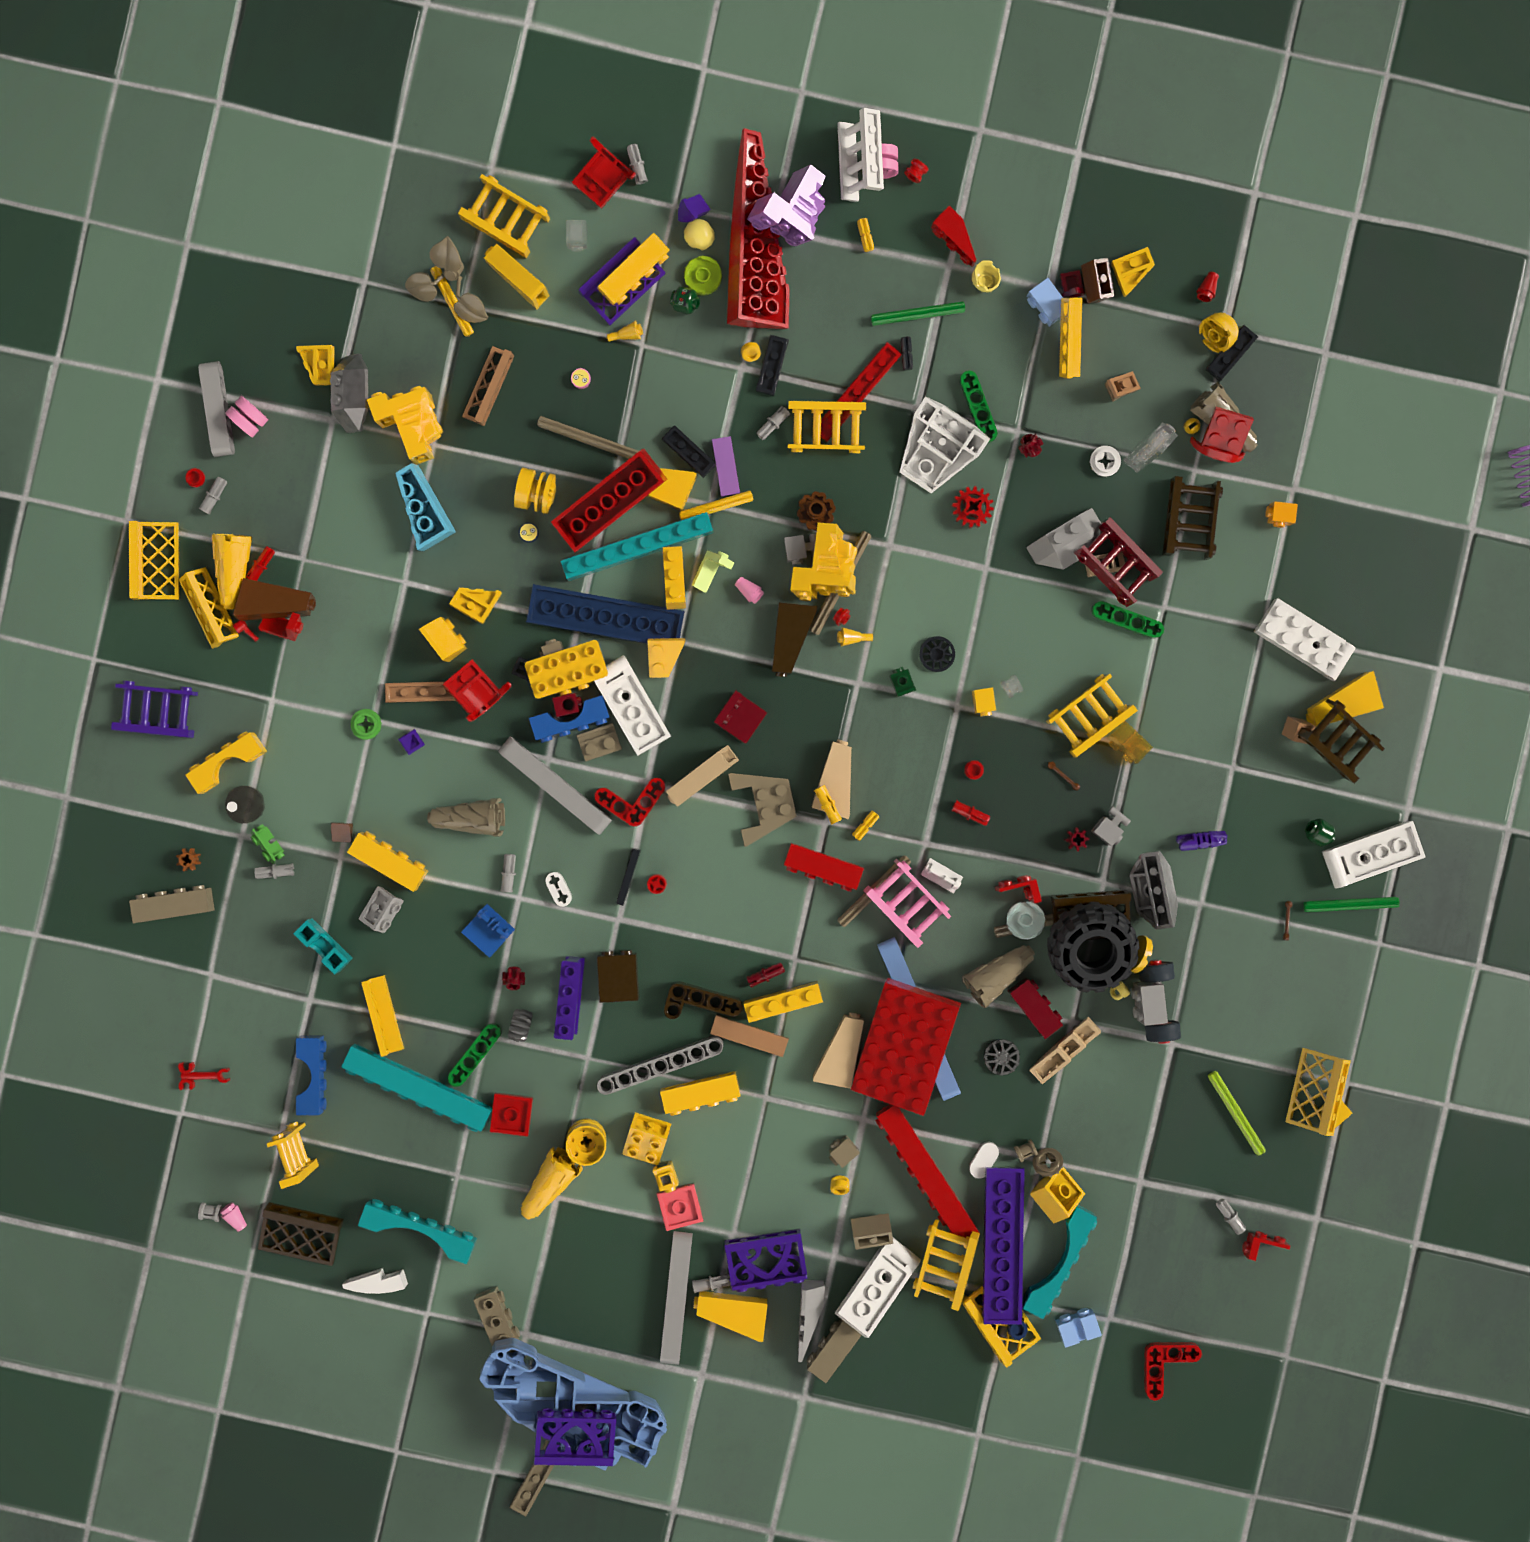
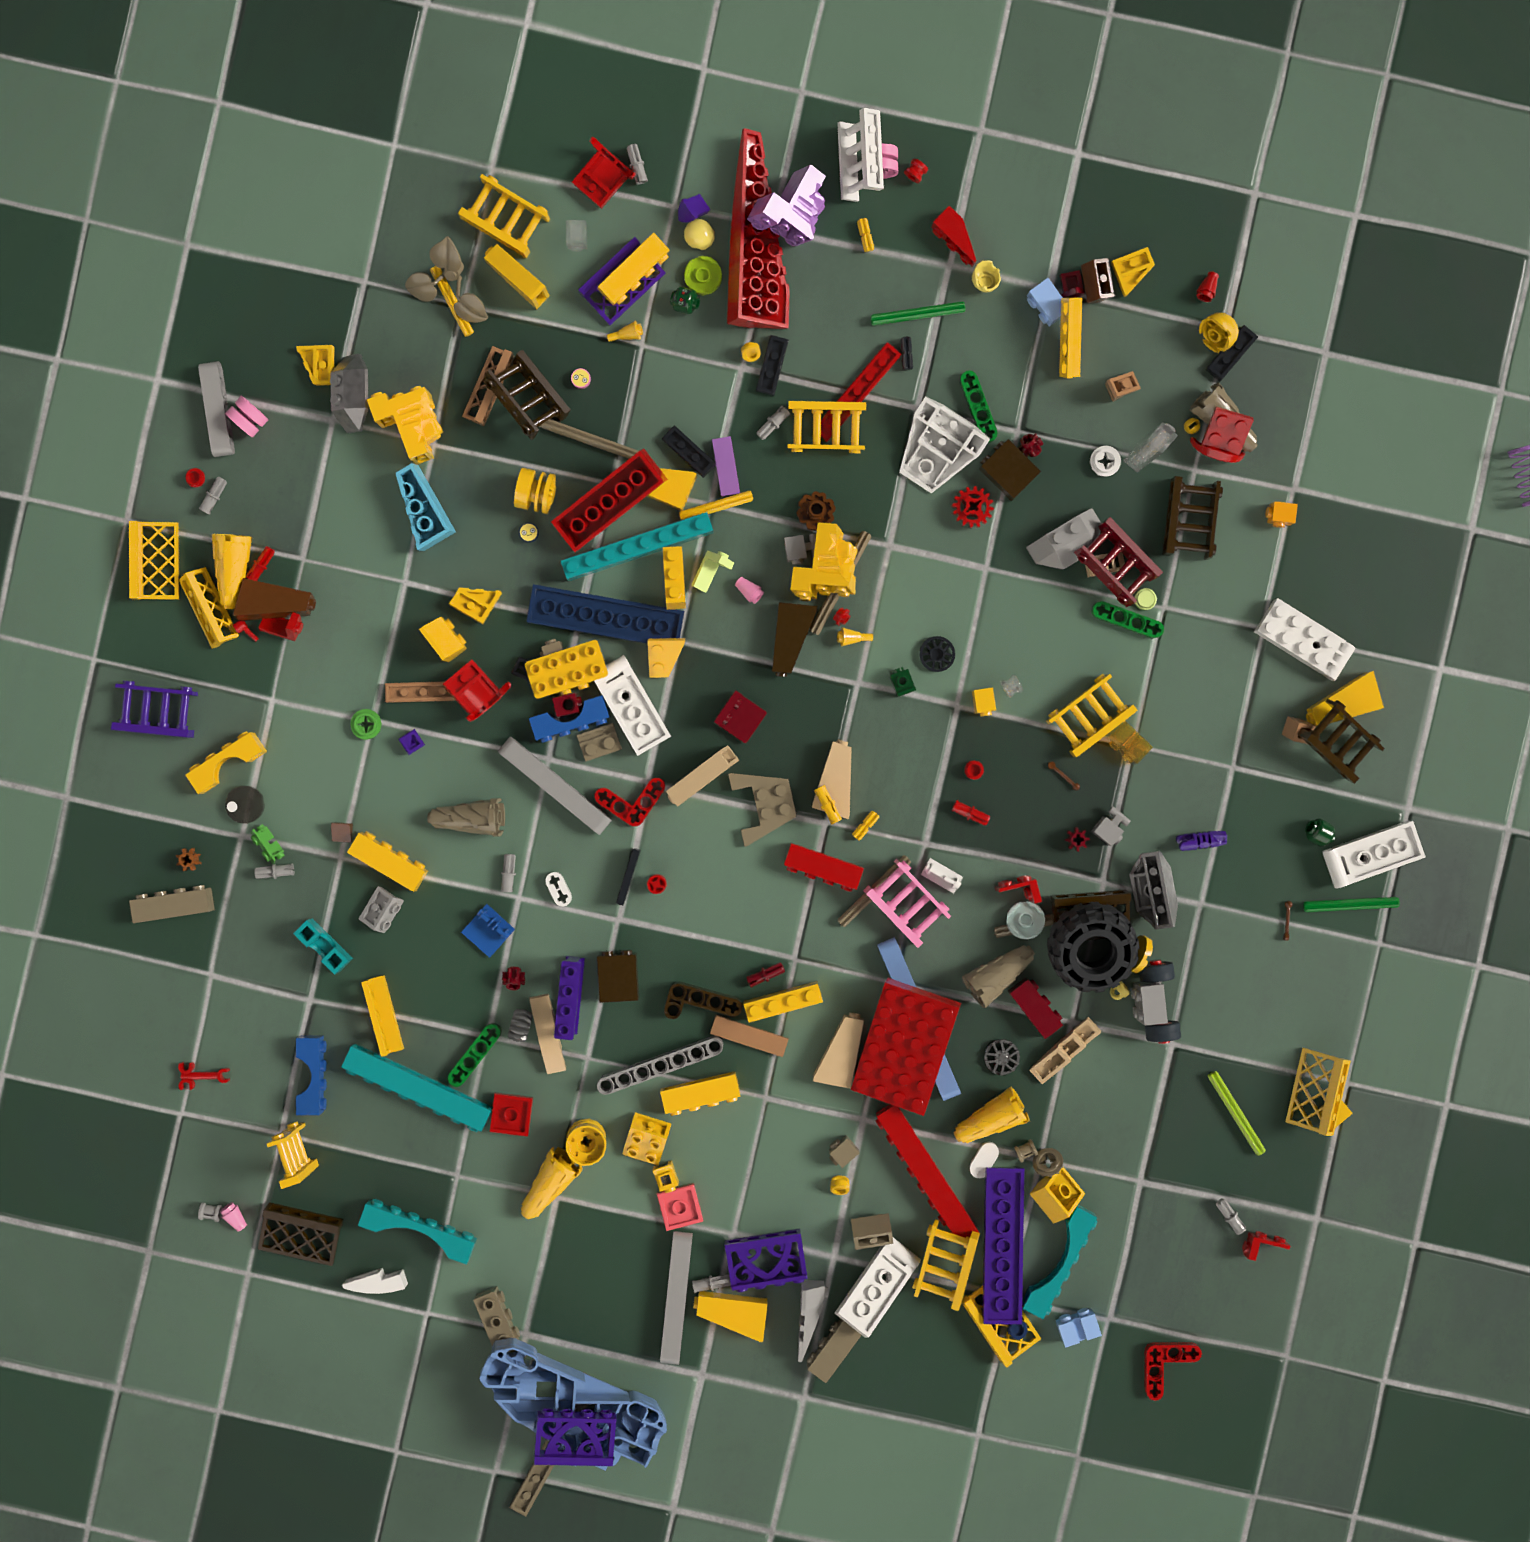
(539, 383): none -> dark brown fence
(545, 1026): none -> tan slope
(995, 1117): none -> yellow cone
(1009, 469): none -> dark brown brick
(1145, 599): none -> yellowish green piece

